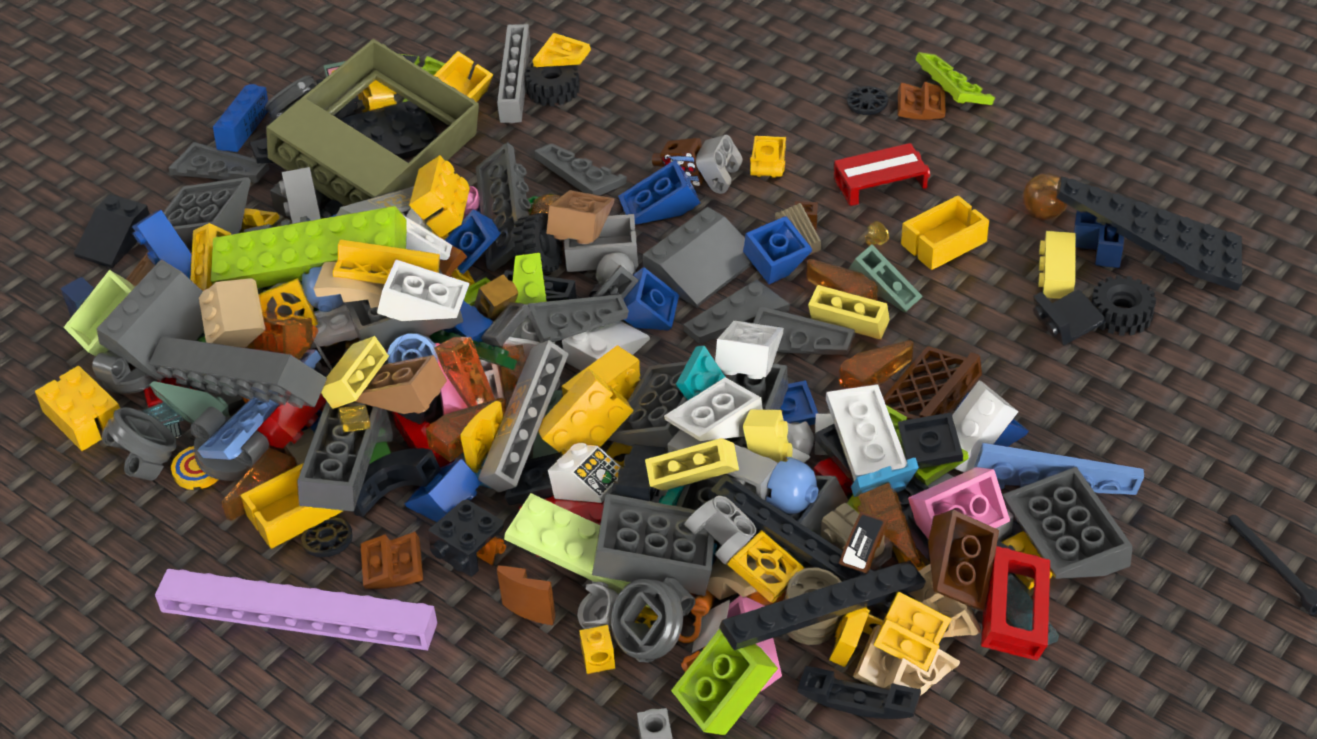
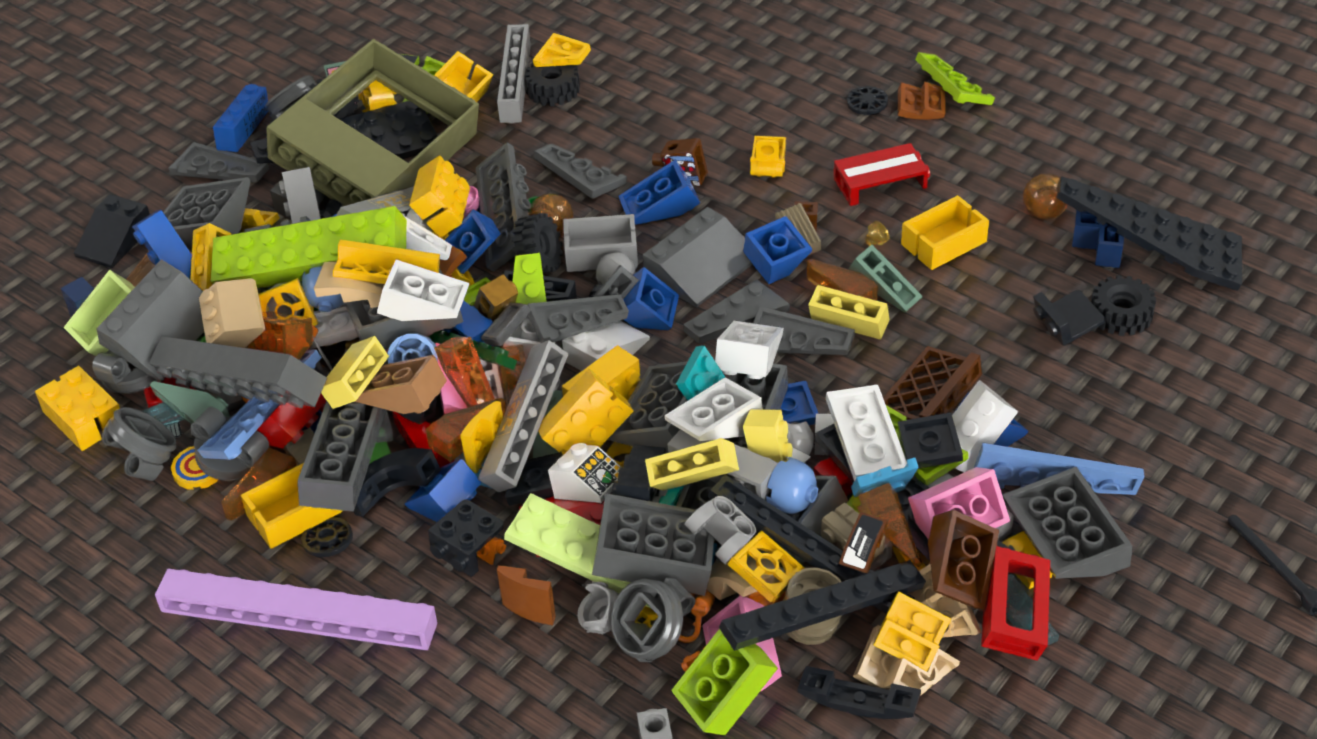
(354, 418): clear yellow tile -> none
(391, 562): dark orange slope -> none
(578, 216): medium nougat slope -> none
(597, 649): yellow brick -> none
(710, 625): white sticker -> none
(717, 159): light grey piece -> none
(849, 632): yellow piece -> none
(875, 365): clear orange slope -> none
(1057, 264): light yellow brick -> none

